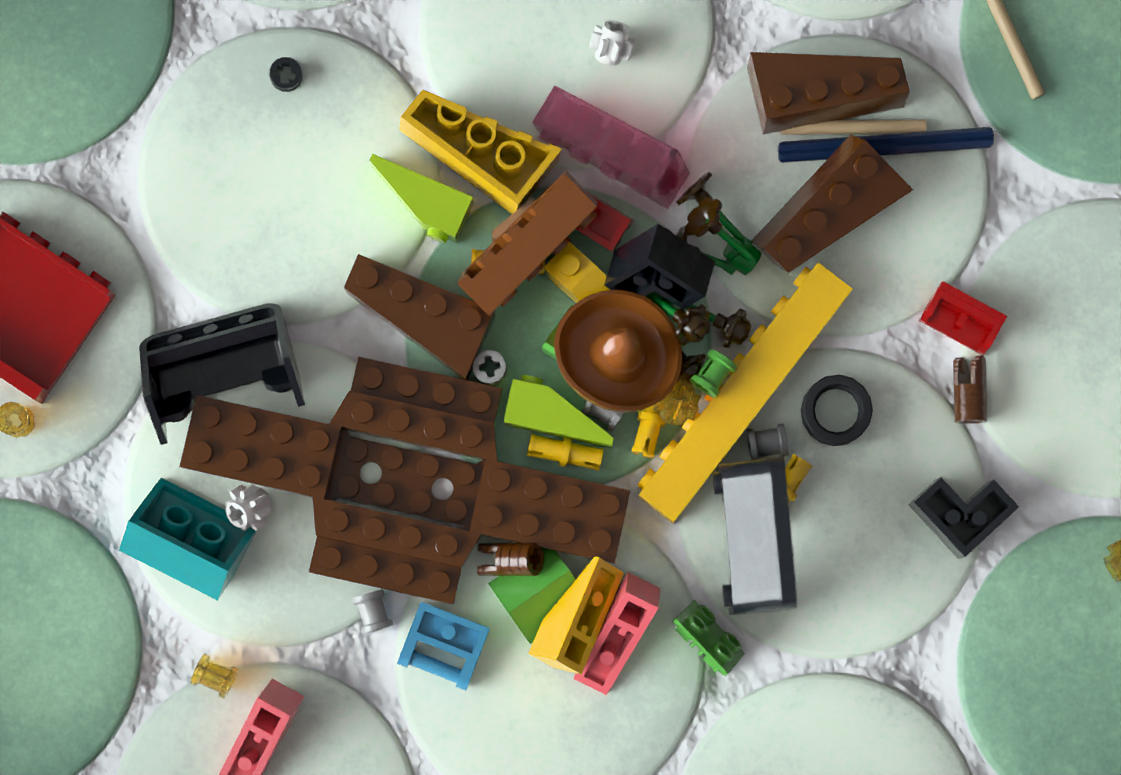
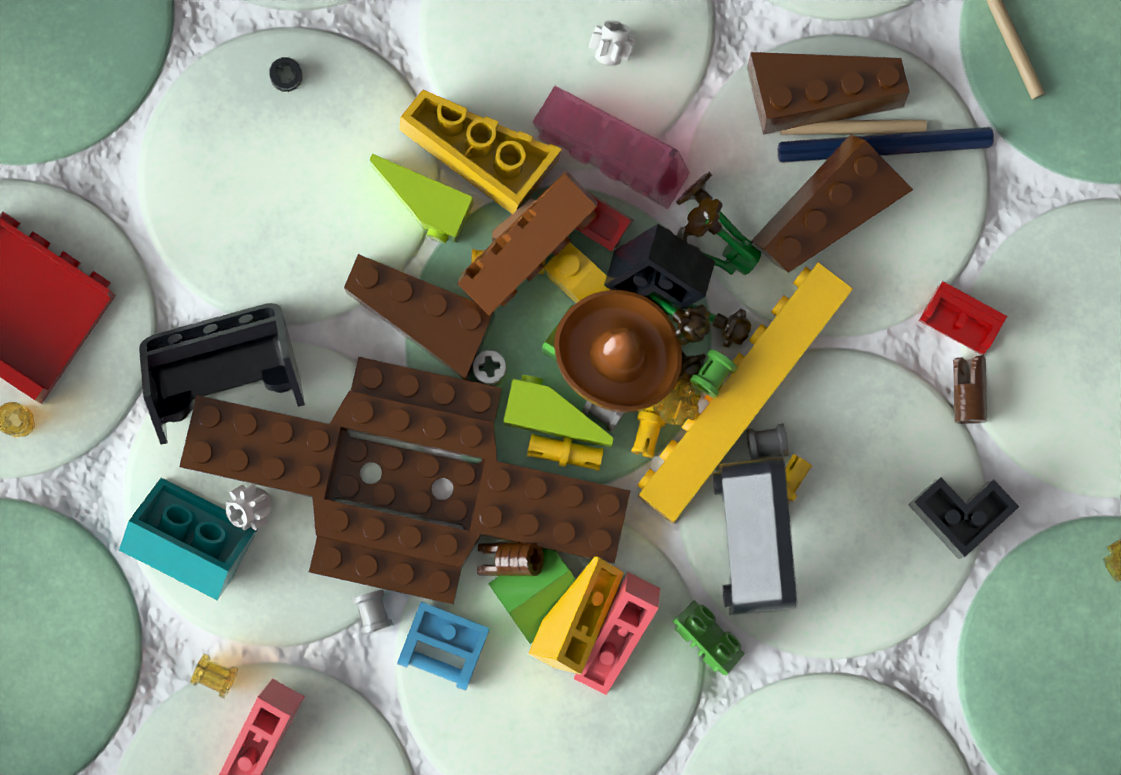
(849, 385): black tyre -> none

